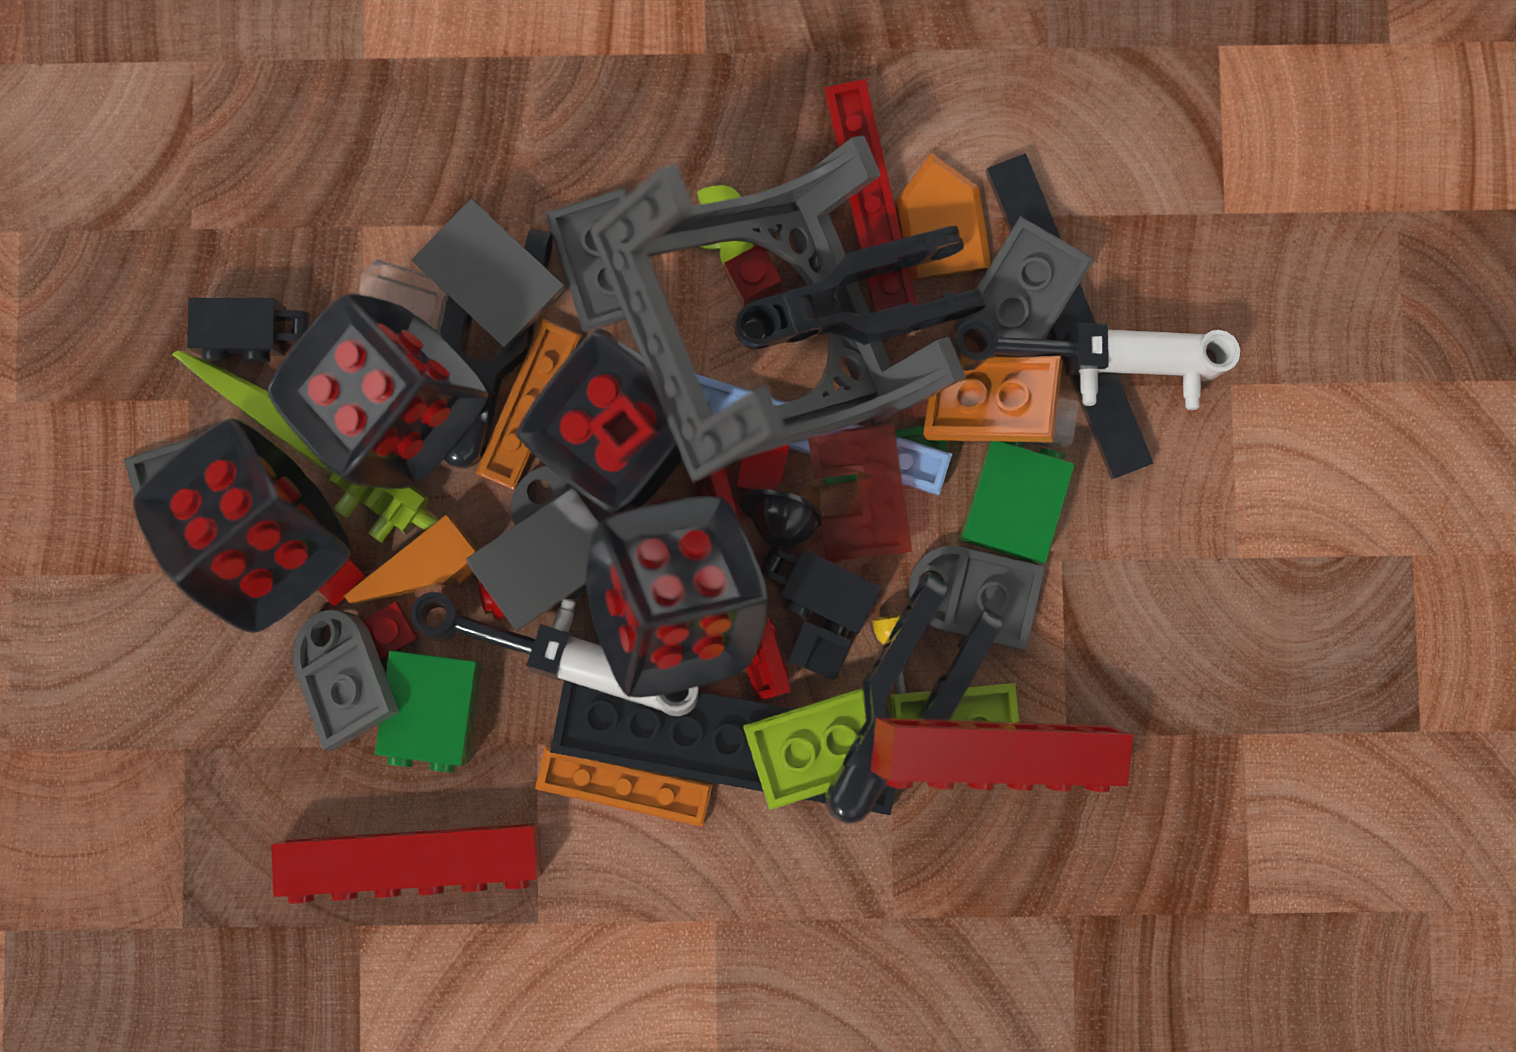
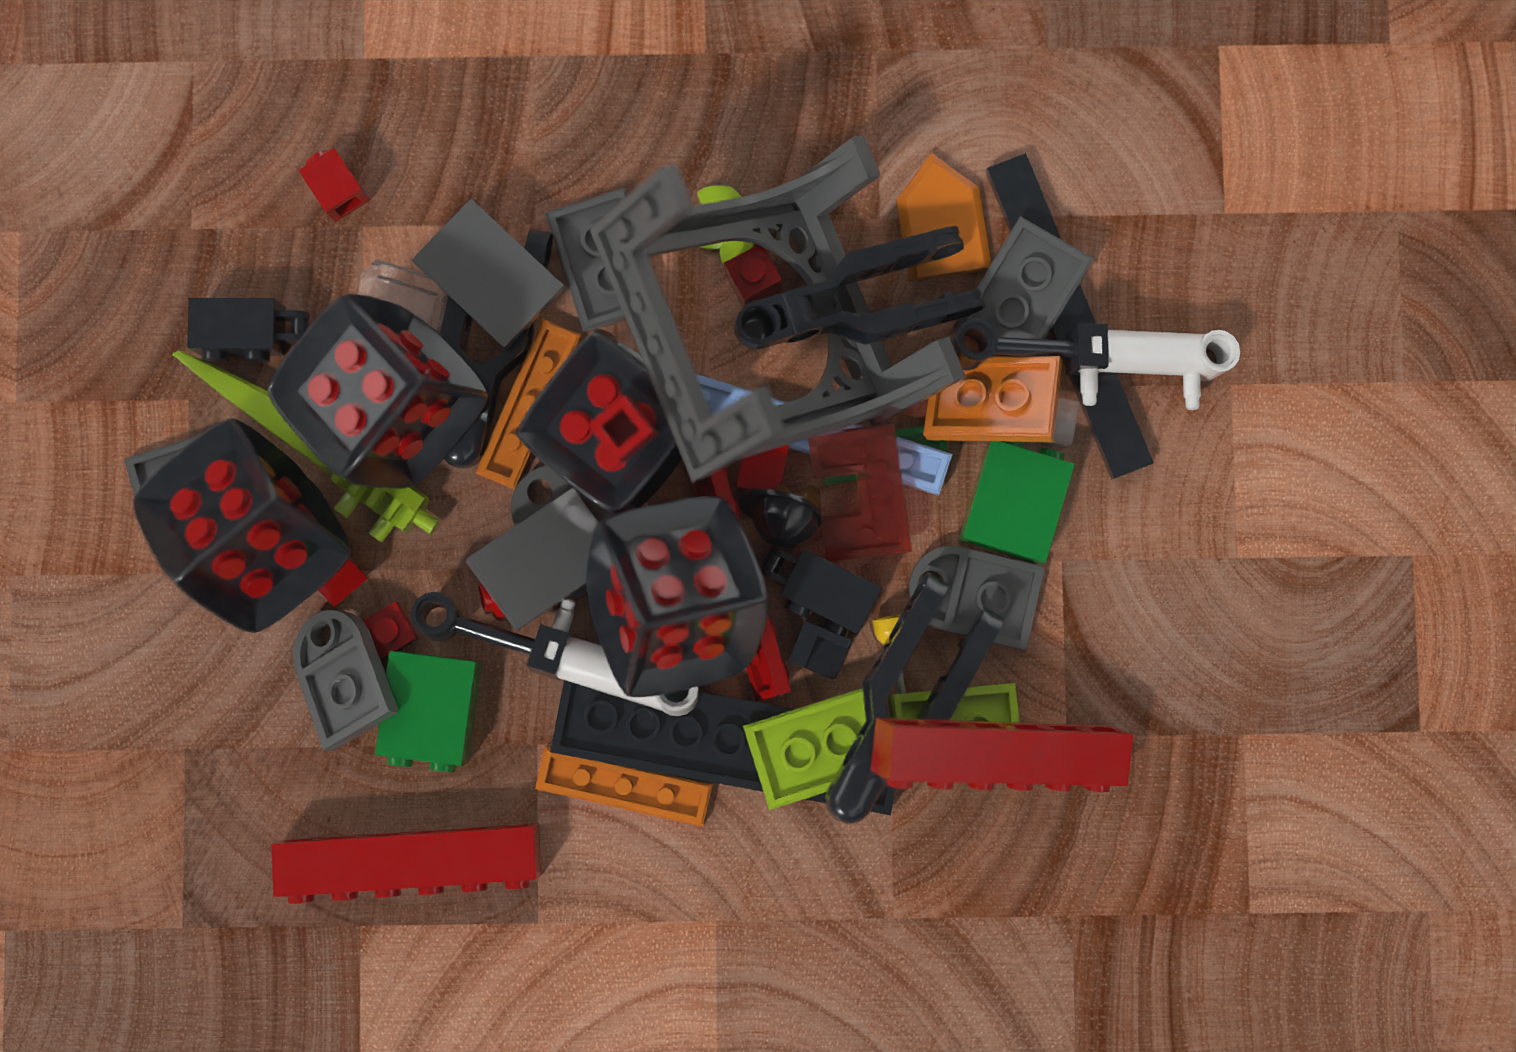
(333, 184): none -> red brick
(426, 563): orange slope -> none
(874, 205): red plate -> none

